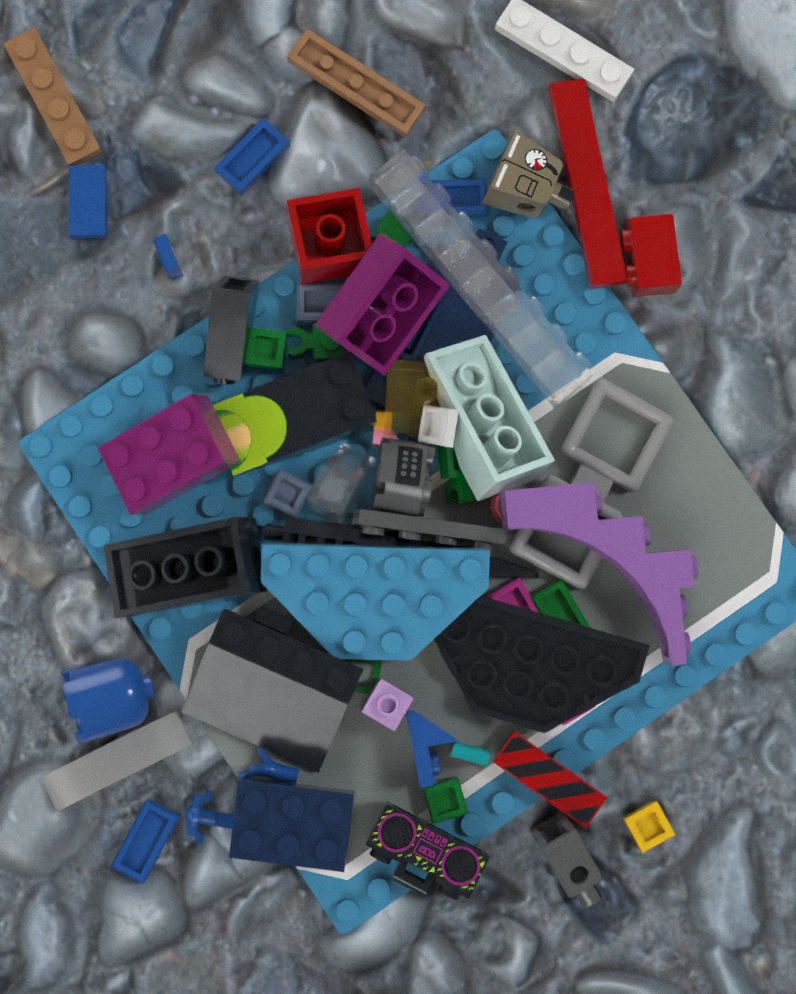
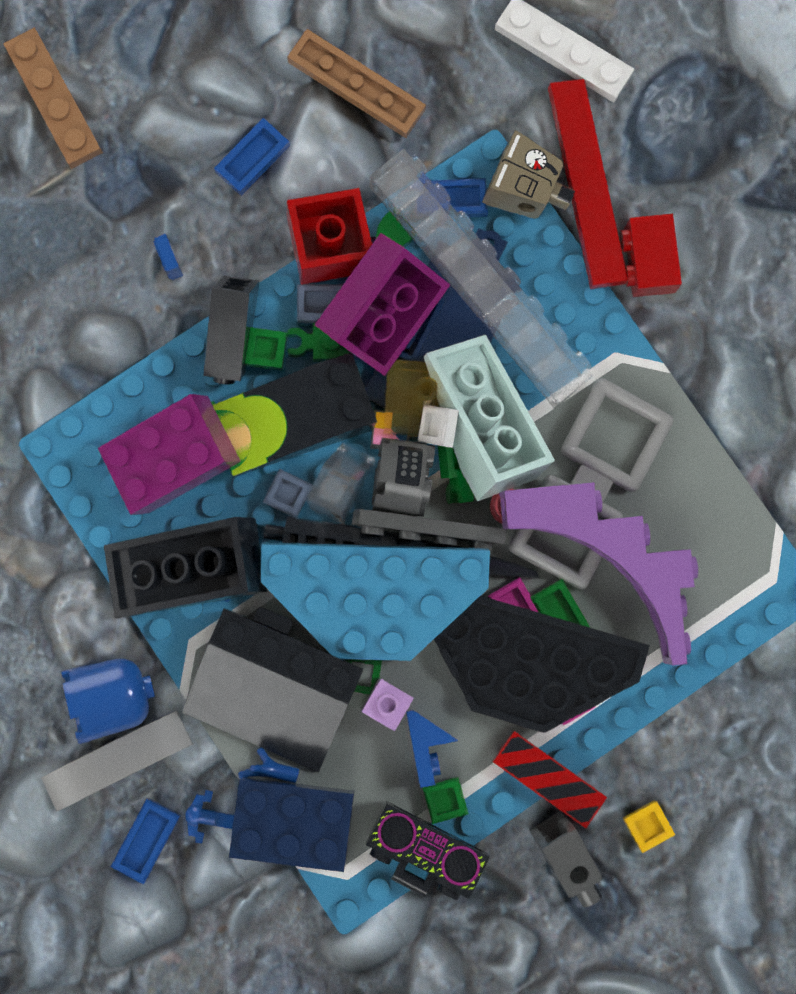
(87, 201): blue tile -> none
(470, 753): teal tile -> none

